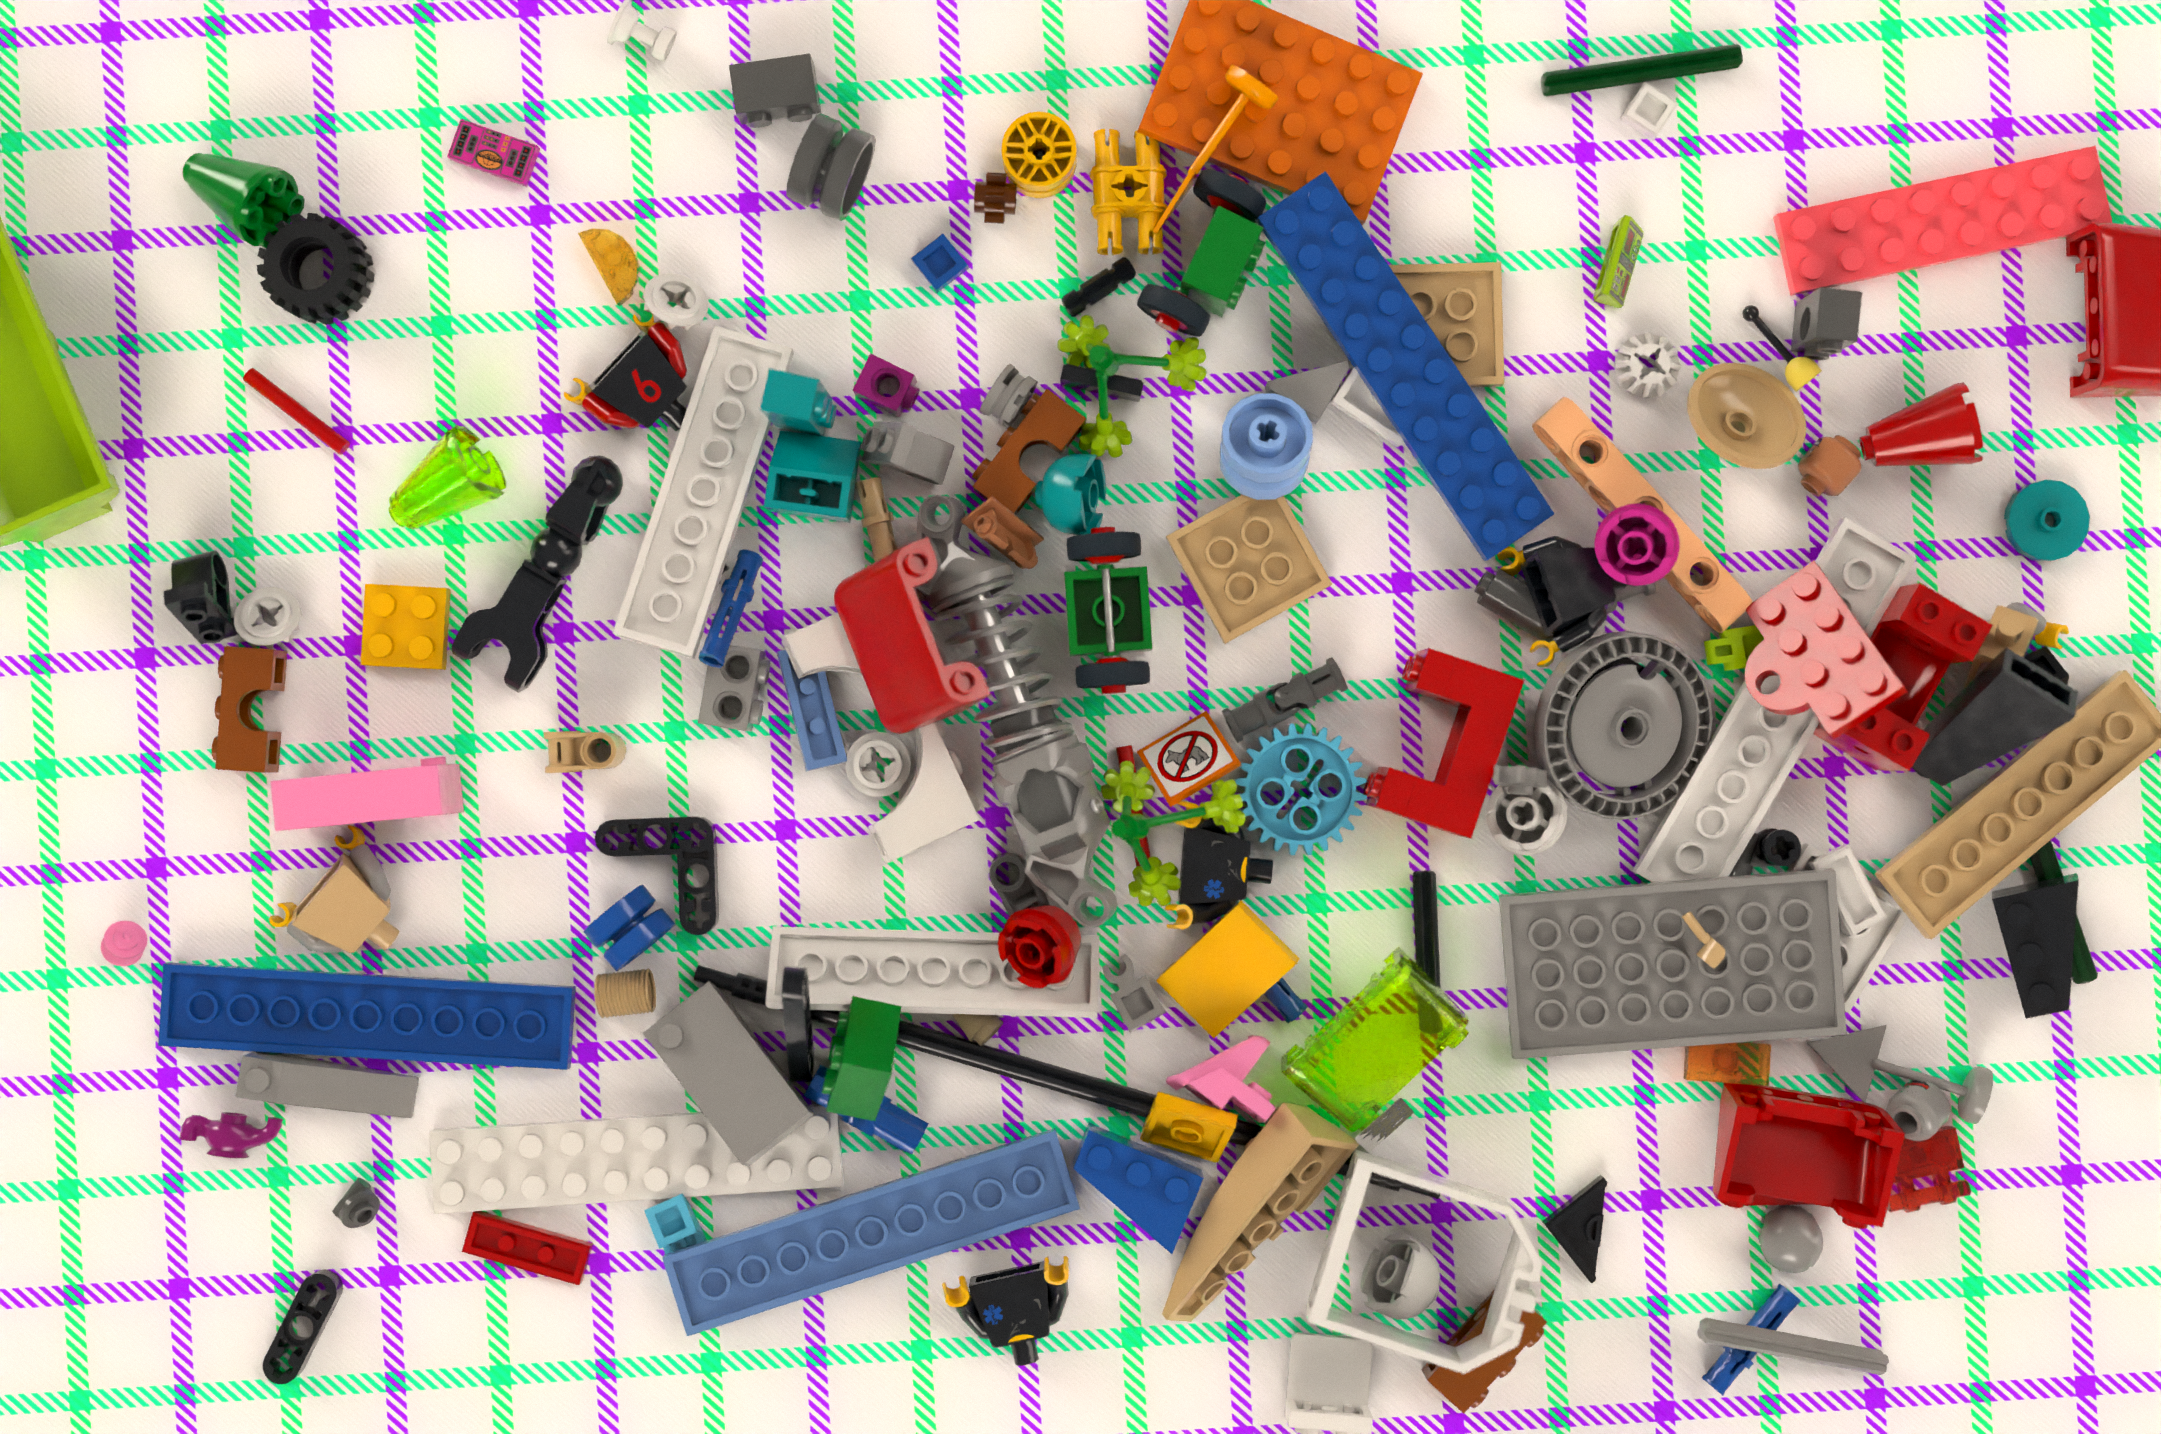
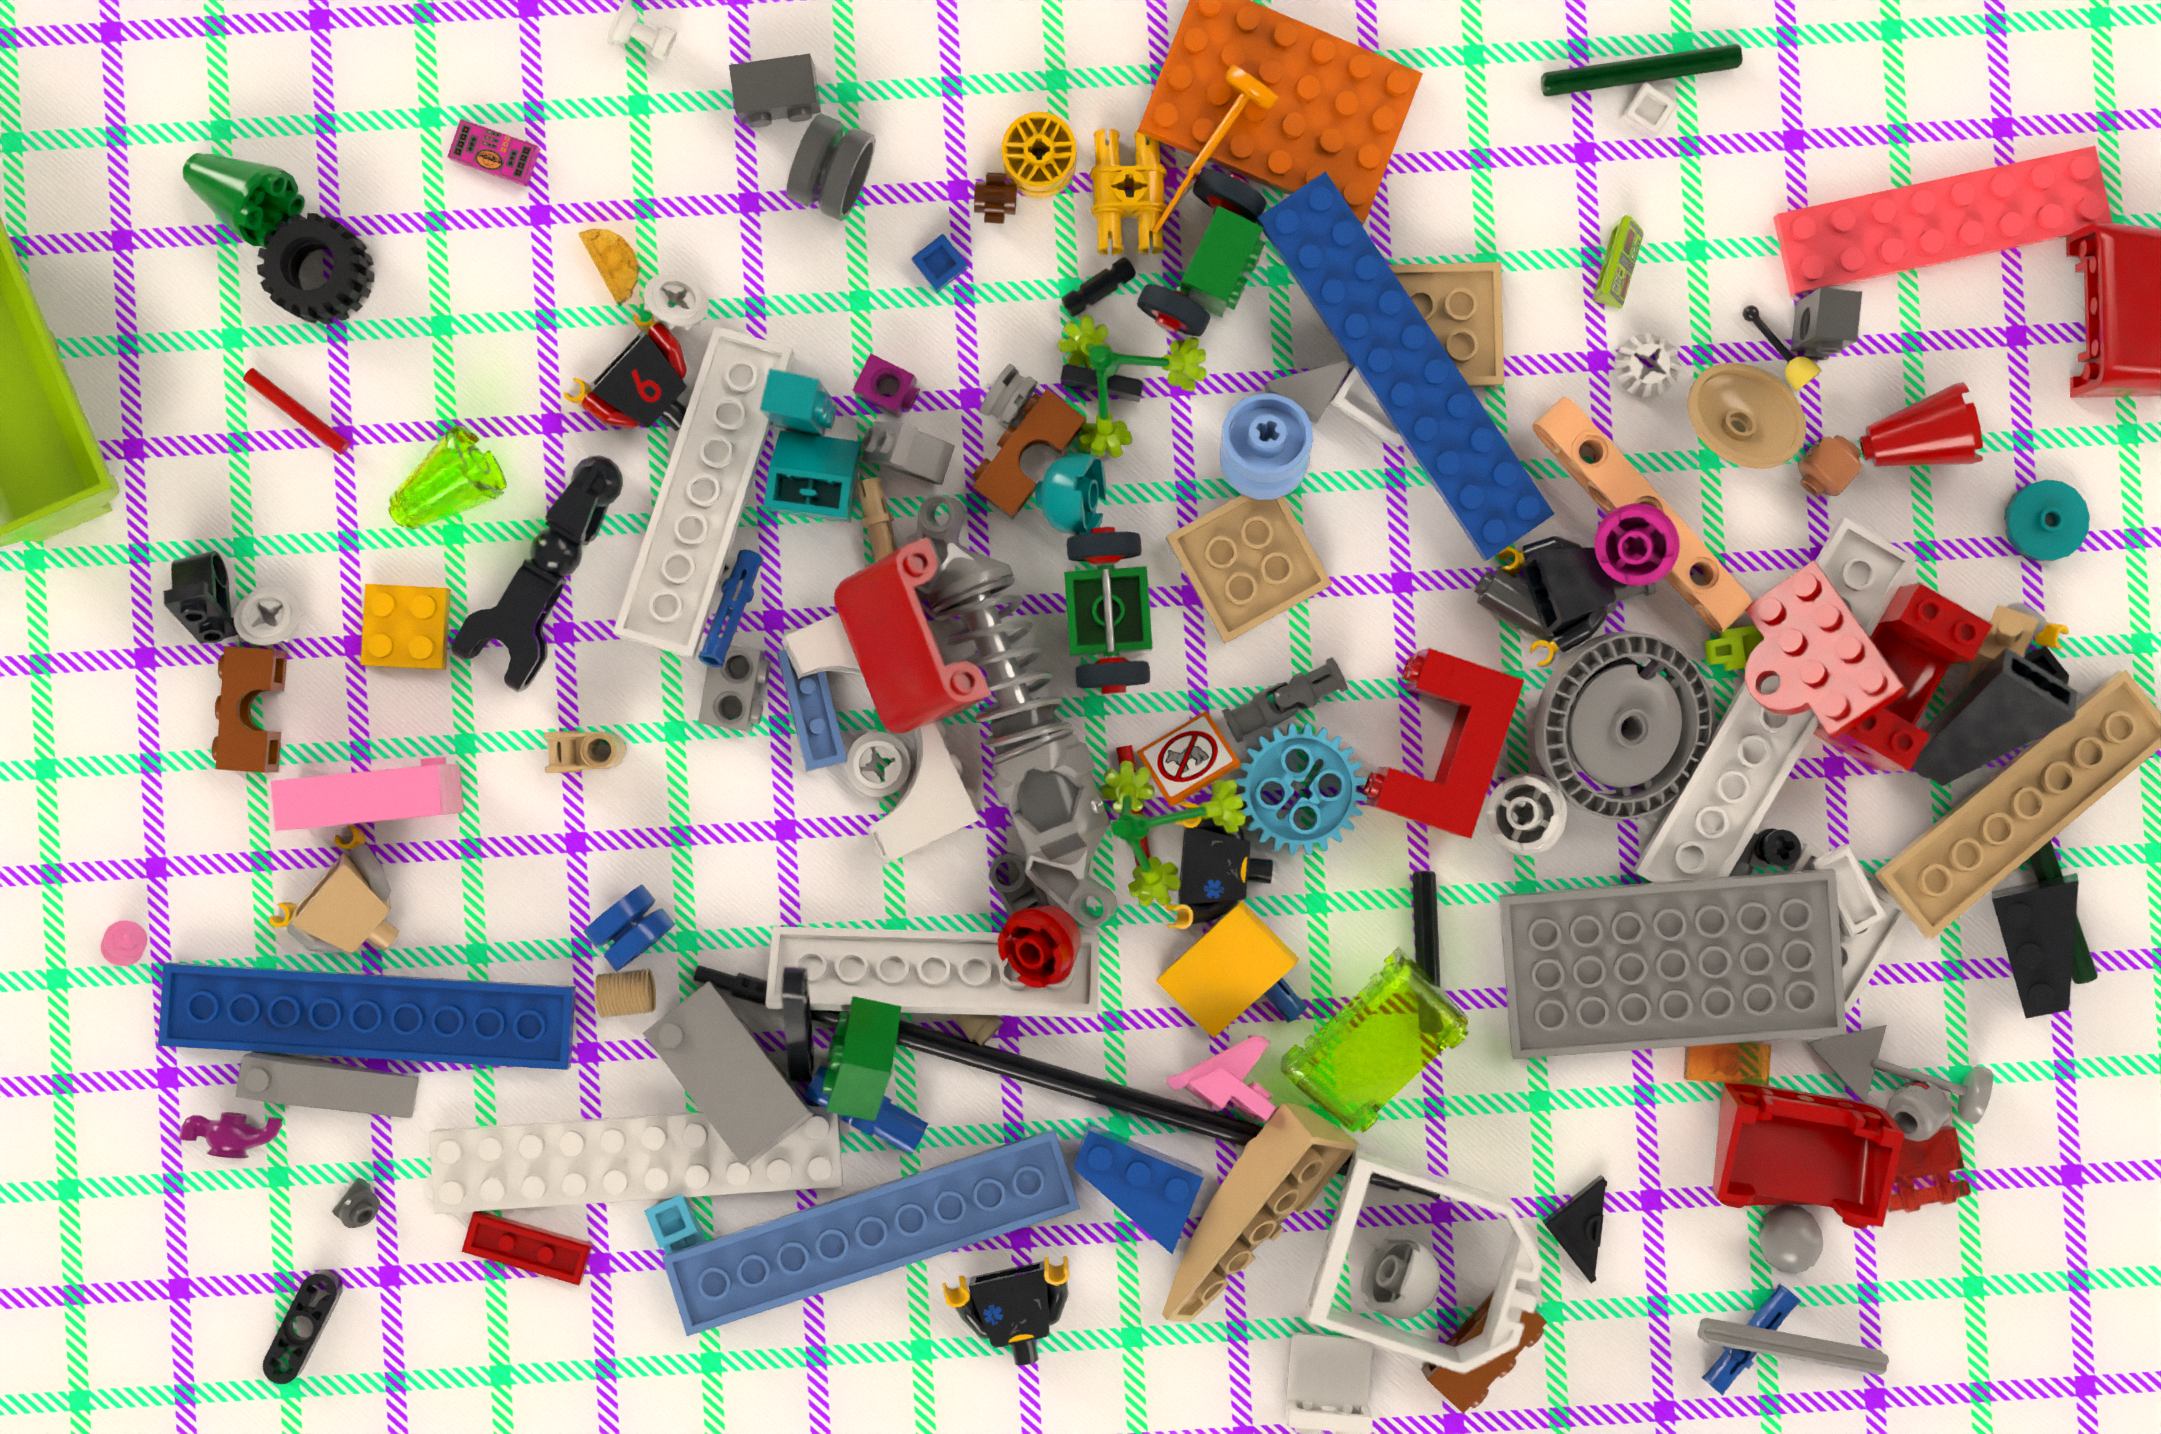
(686, 856): black beam -> none
(1005, 532): nougat hinge -> none
(1135, 999): light grey plate -> none
(1188, 1127): yellow tile -> none
(1384, 1125): sticker -> none
(1520, 779): light grey plate -> none
(1712, 951): tan hand -> none

